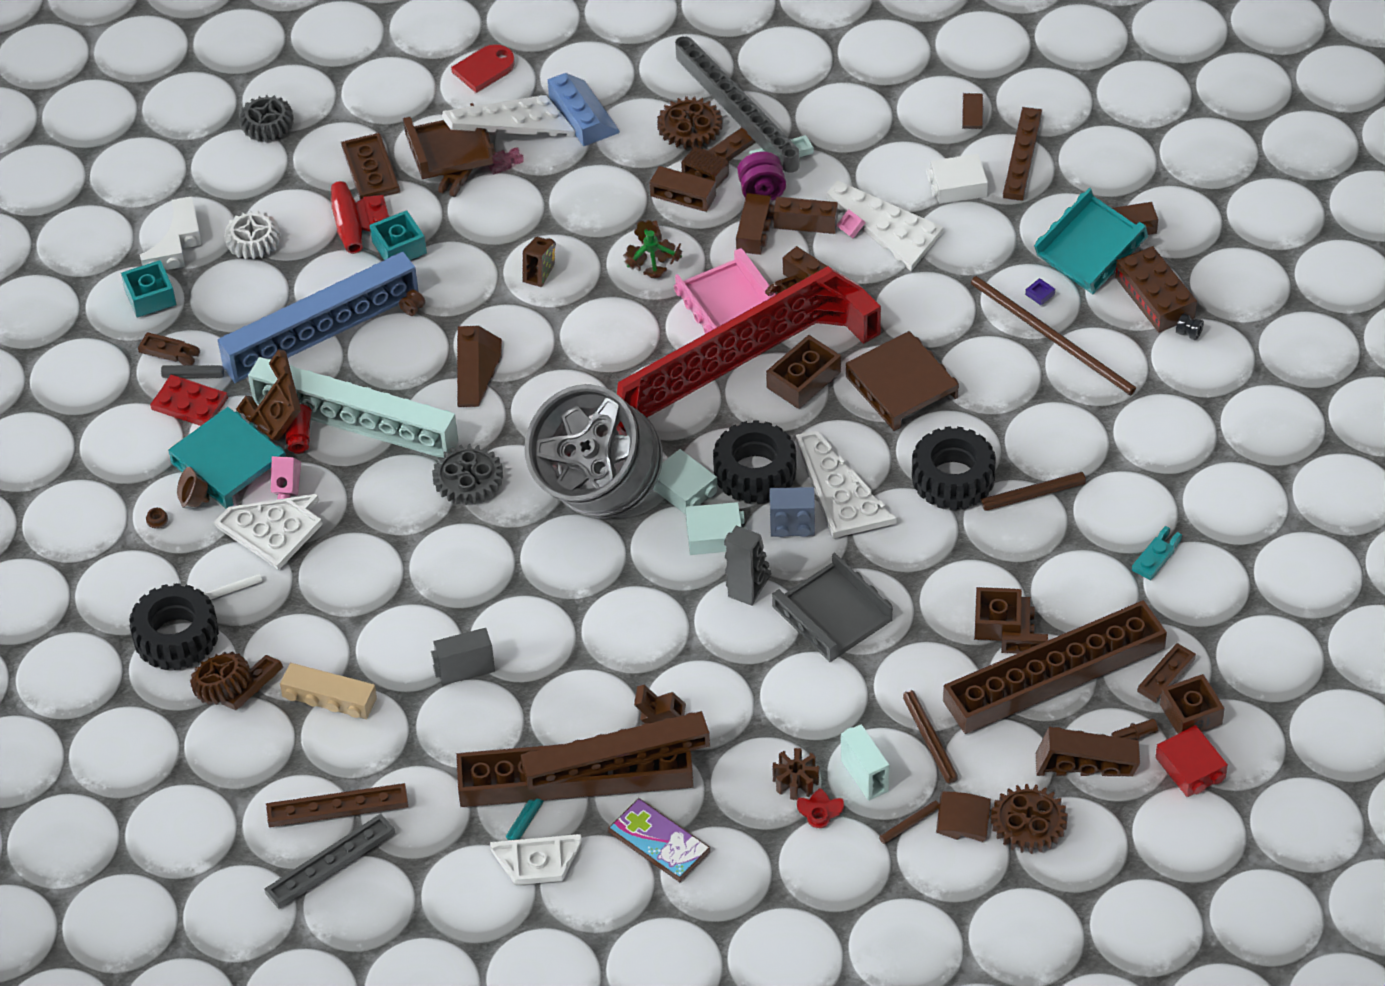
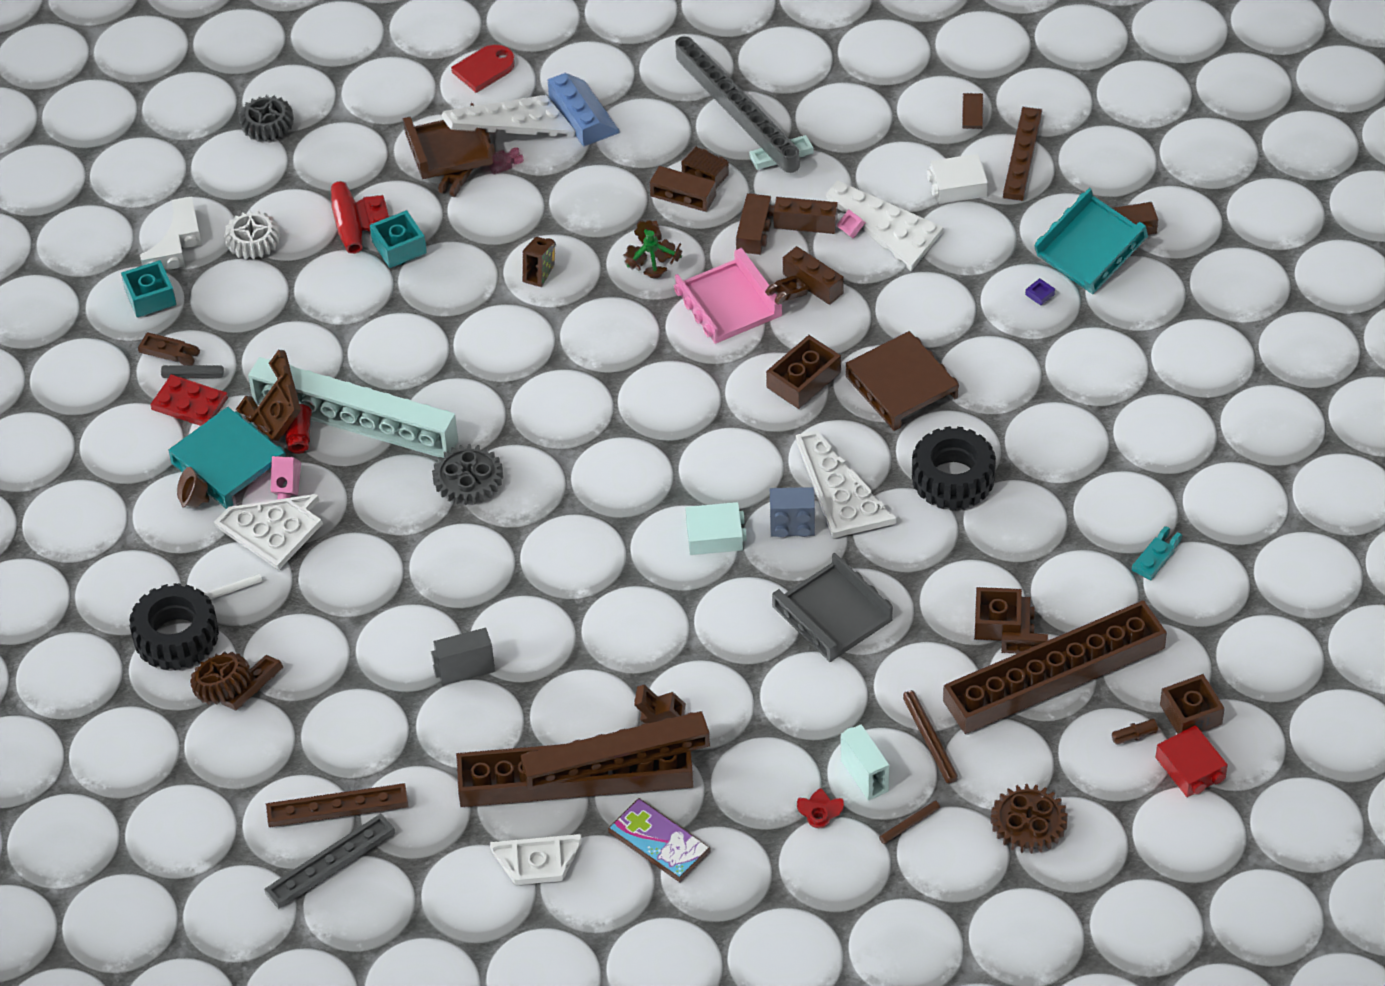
(156, 518): reddish brown plate -> none
(319, 315): medium blue brick -> none
(328, 691): tan brick -> none
(370, 166): reddish brown tile -> none
(412, 302): reddish brown wheel -> none
(476, 362): reddish brown wedge -> none
(524, 819): teal axle -> none
(565, 425): flat silver wheel -> none
(678, 129): reddish brown gear -> none
(685, 481): light aqua brick -> none
(733, 145): reddish brown plate -> none
(746, 565): dark grey wedge -> none
(749, 441): black tyre -> none
(762, 175): magenta wheel -> none
(795, 773): reddish brown gear -> none
(820, 299): red arch -> none
(963, 815): reddish brown slope -> none
(1033, 491): reddish brown axle -> none
(1053, 335): reddish brown piece -> none
(1086, 753): reddish brown wedge -> none
(1155, 288): reddish brown brick -> none
(1166, 672): reddish brown plate -> none
(1189, 326): black wheel -> none

